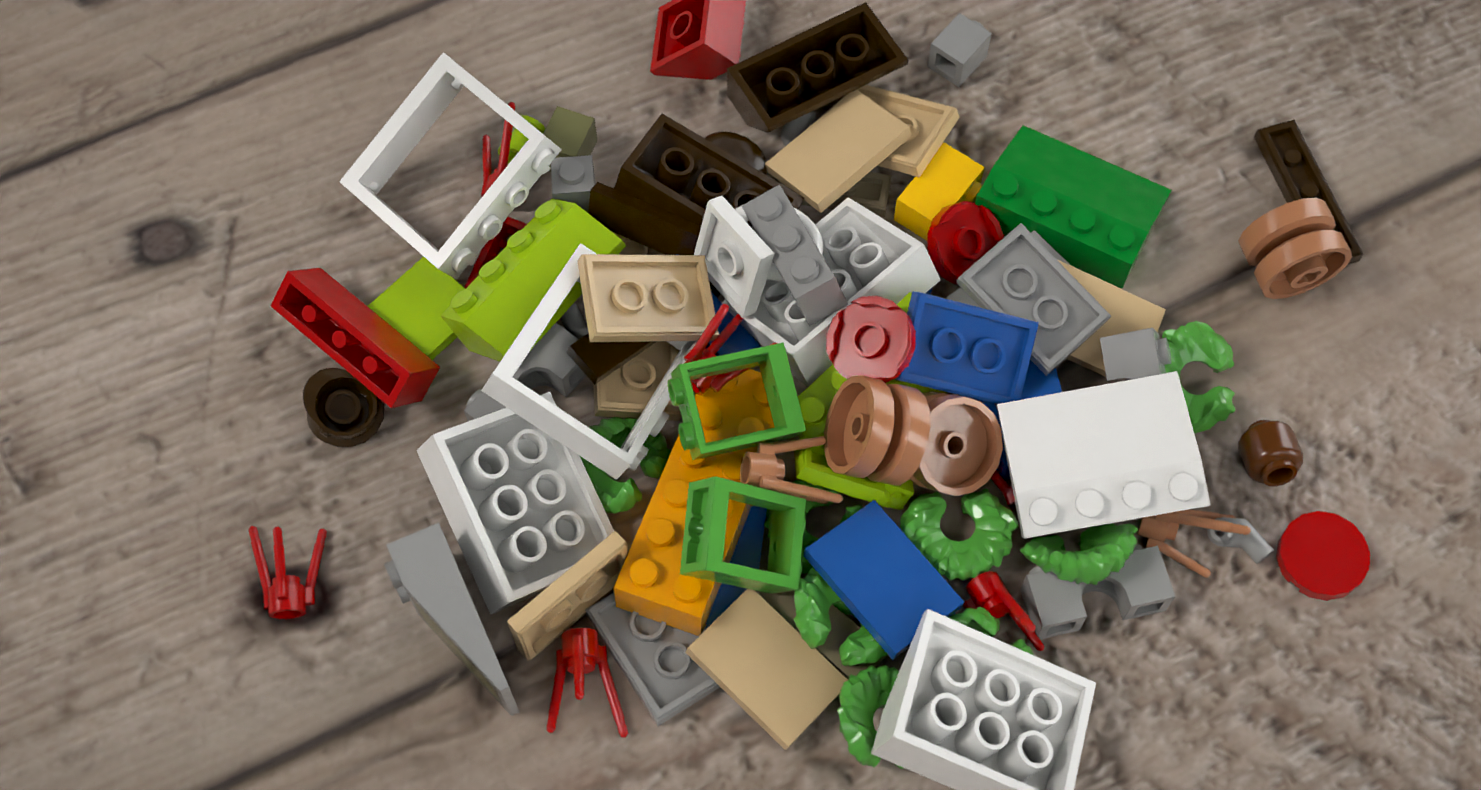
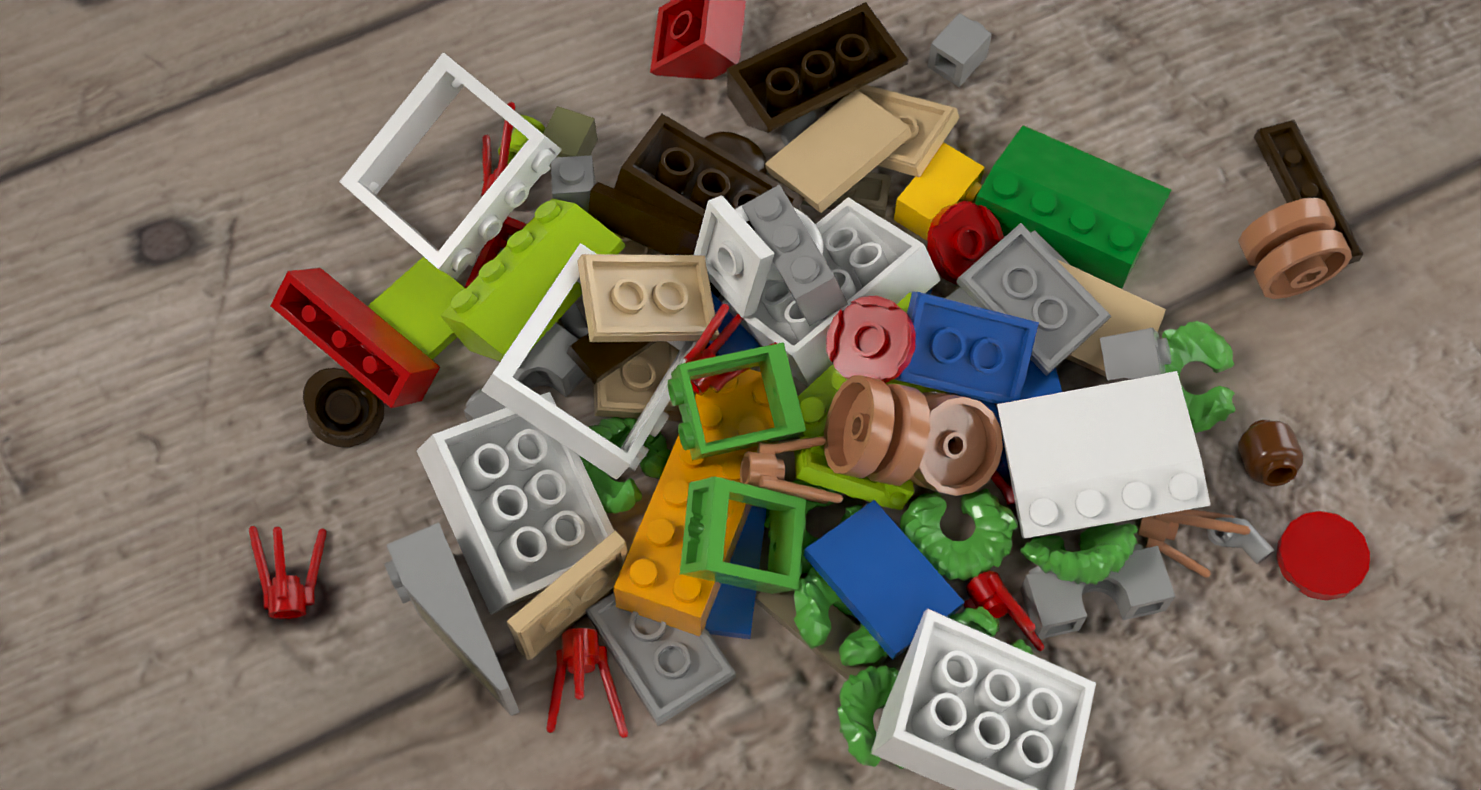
(767, 667): tan tile -> none

